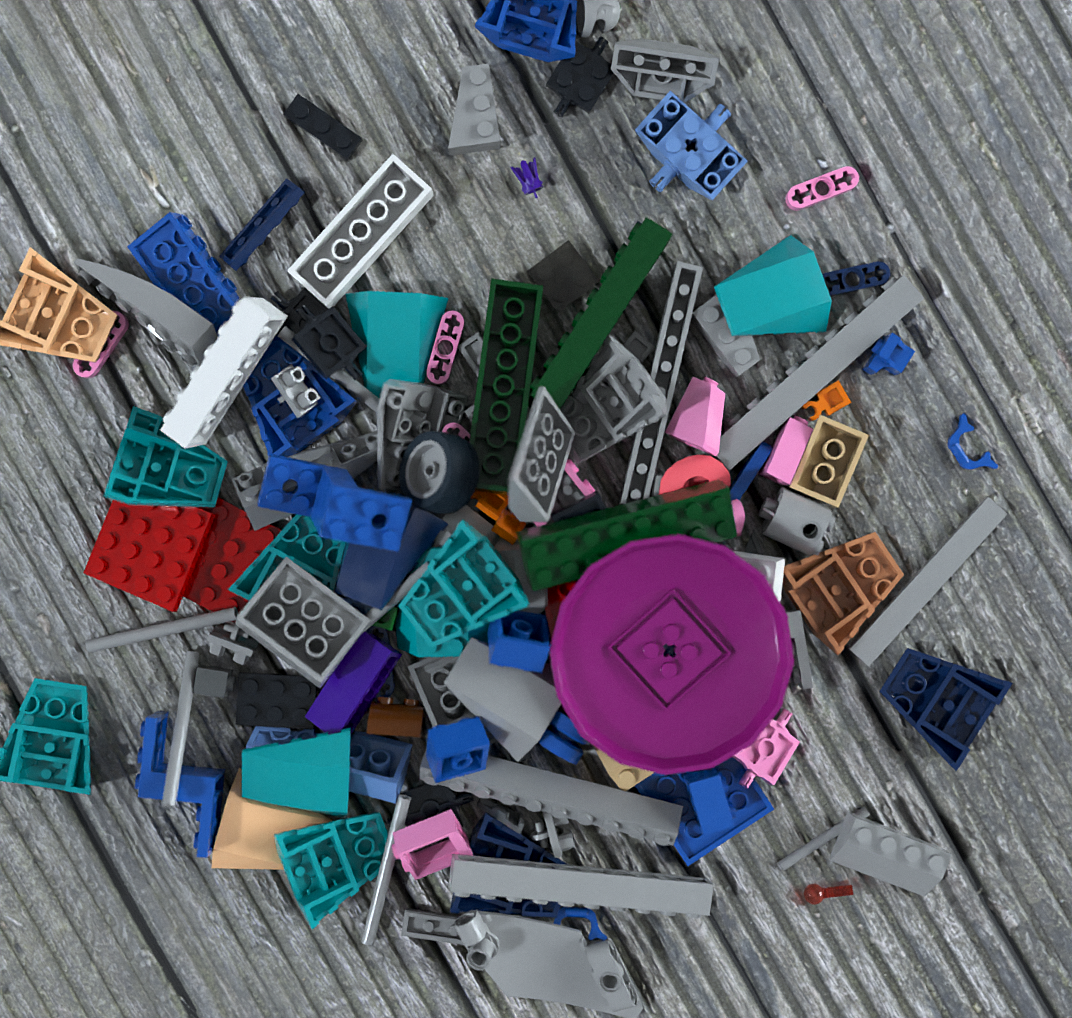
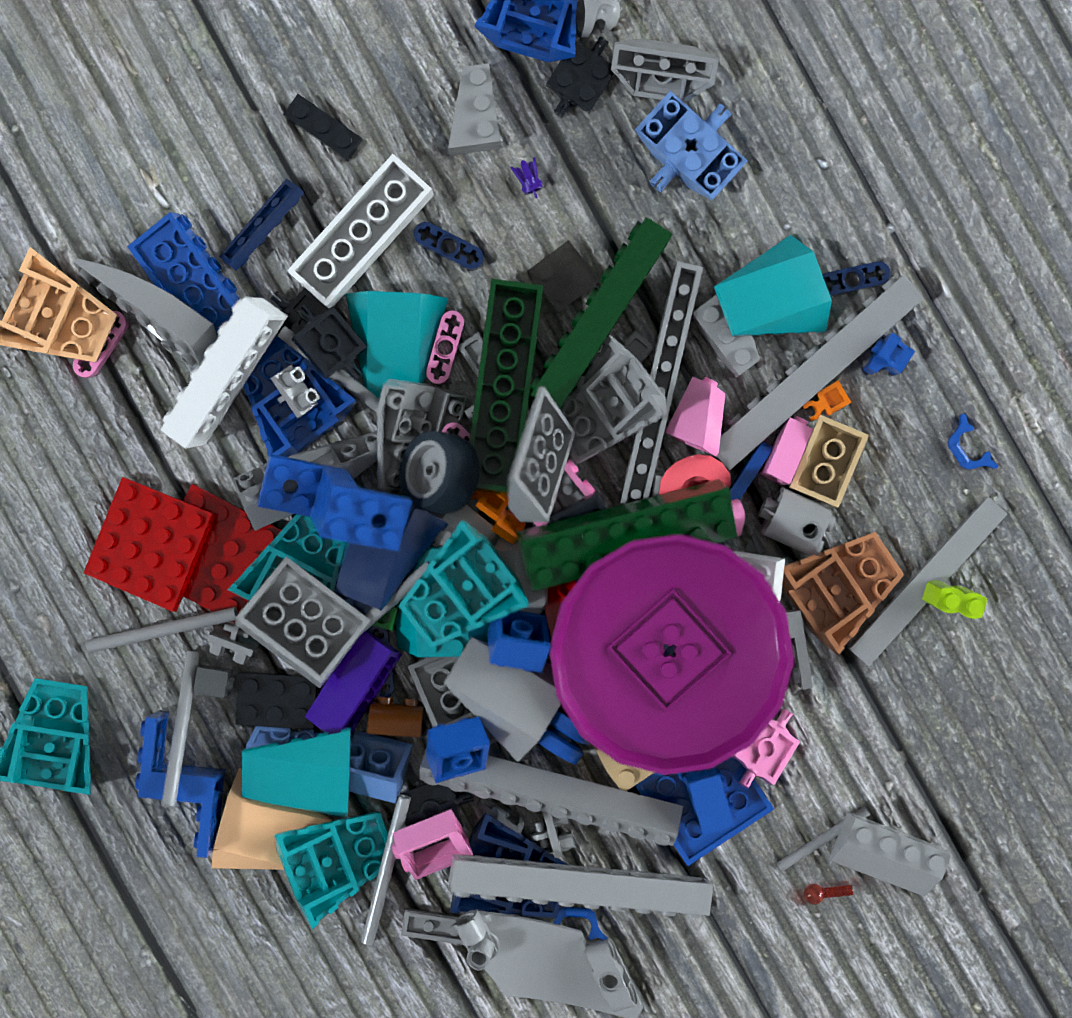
(159, 470): teal wedge -> none
(428, 244): none -> dark blue beam
(802, 188): bright pink beam -> none
(943, 701): dark blue wedge -> none
(954, 599): none -> lime brick

